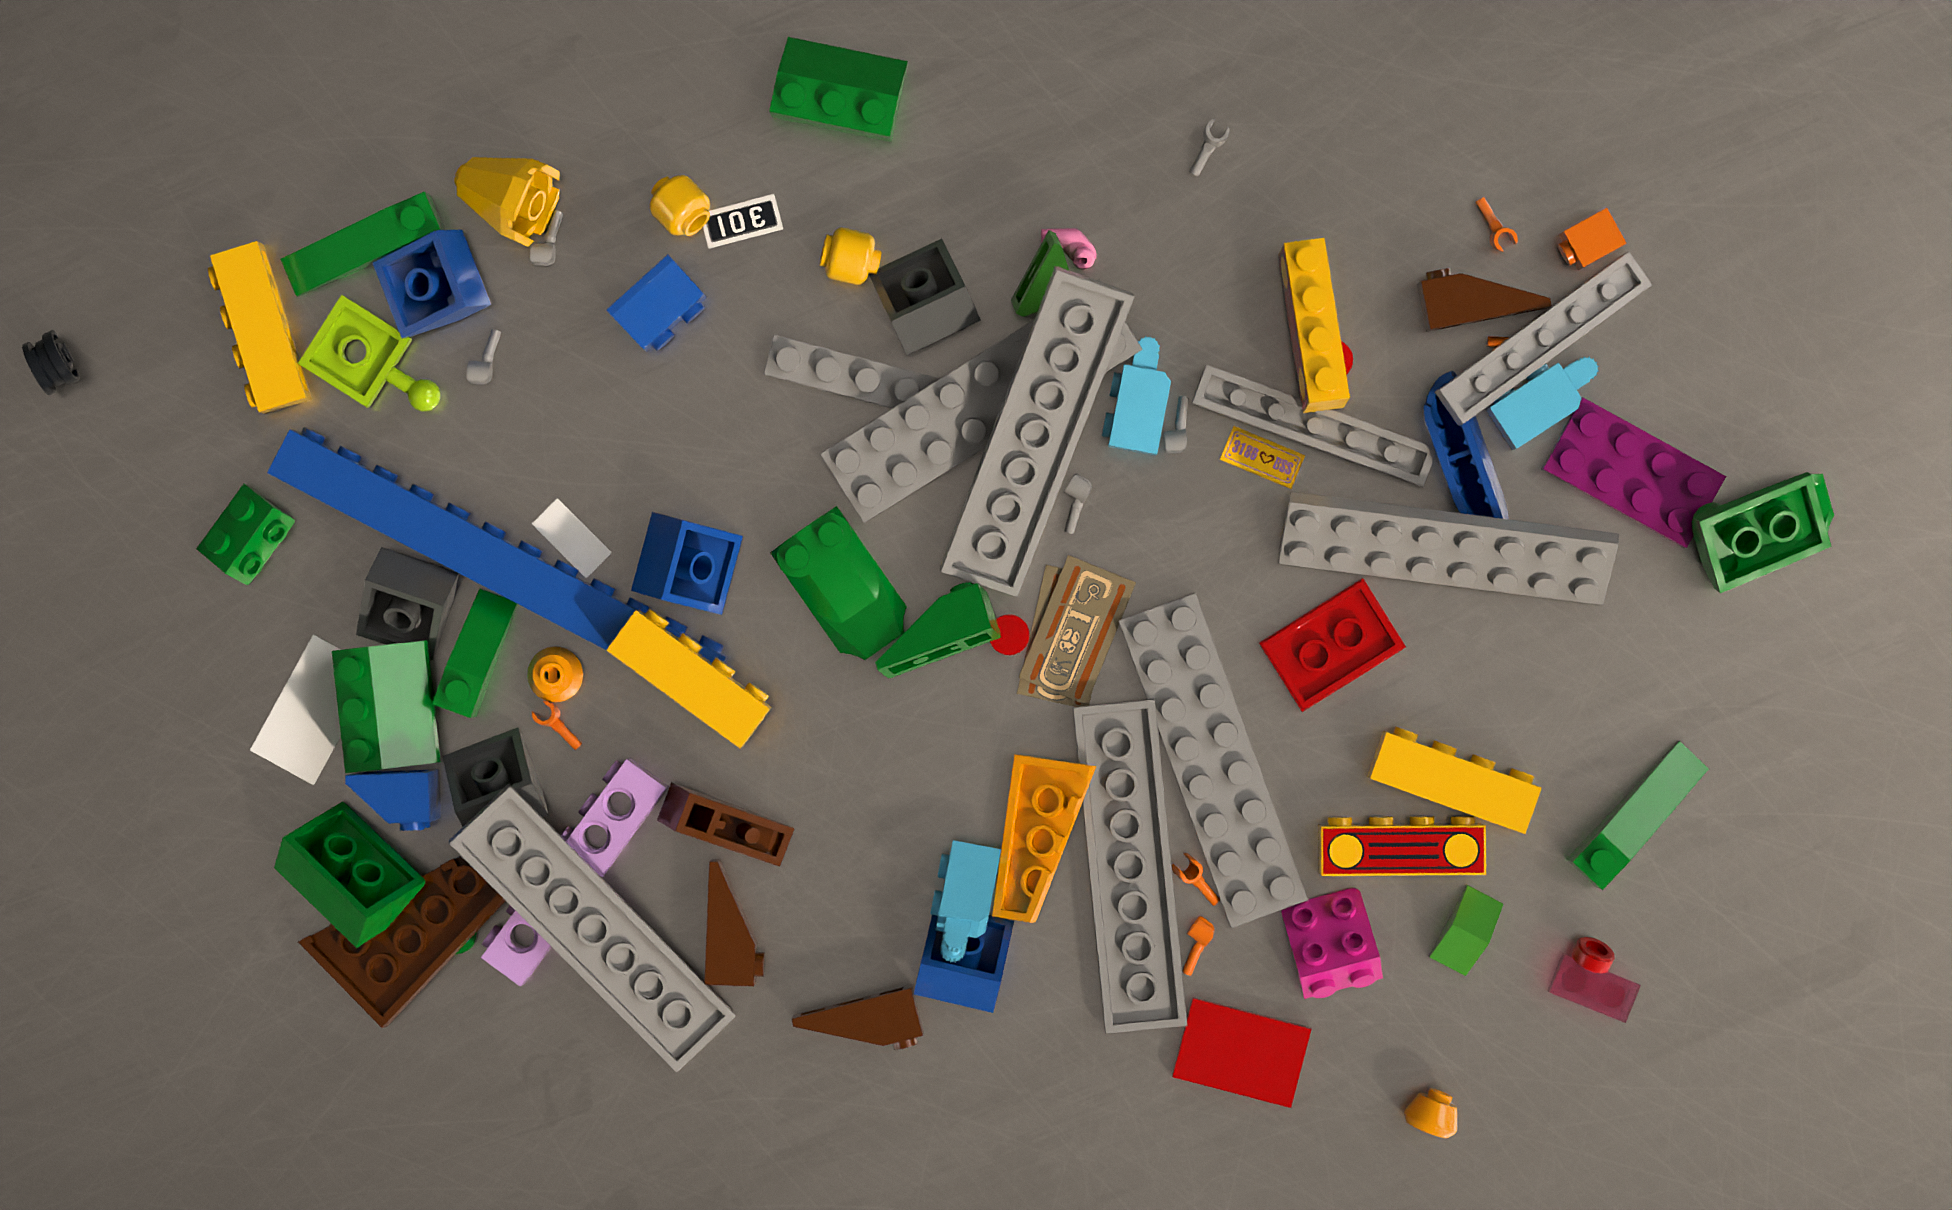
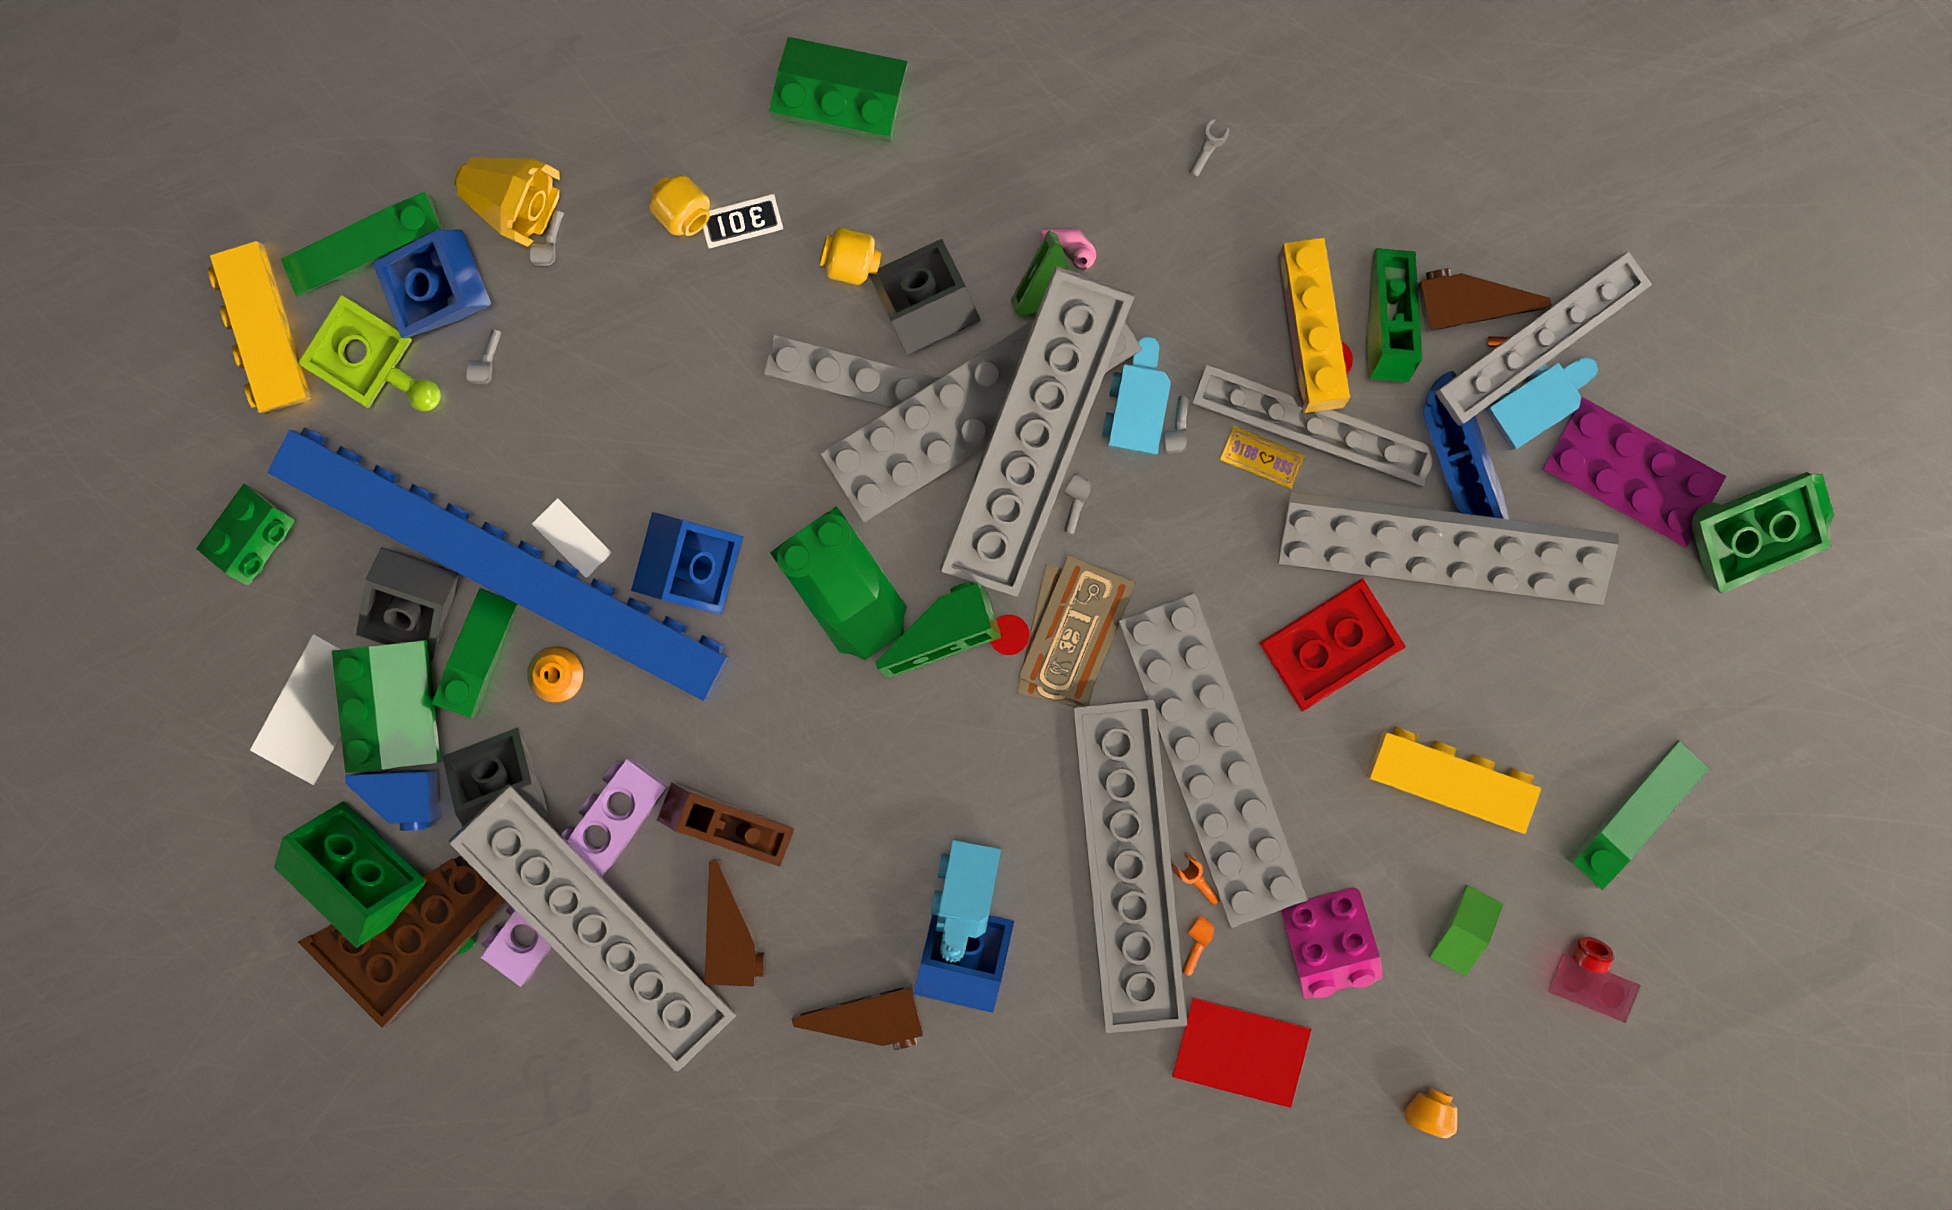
(50, 362): black wheel -> none
(557, 725): orange hand -> none
(658, 304): blue slope -> none
(690, 678): yellow brick -> none
(1037, 826): light orange wing -> none
(1394, 316): none -> green slope
(1401, 848): brick -> none
(1495, 225): orange hand -> none
(1590, 239): orange brick -> none

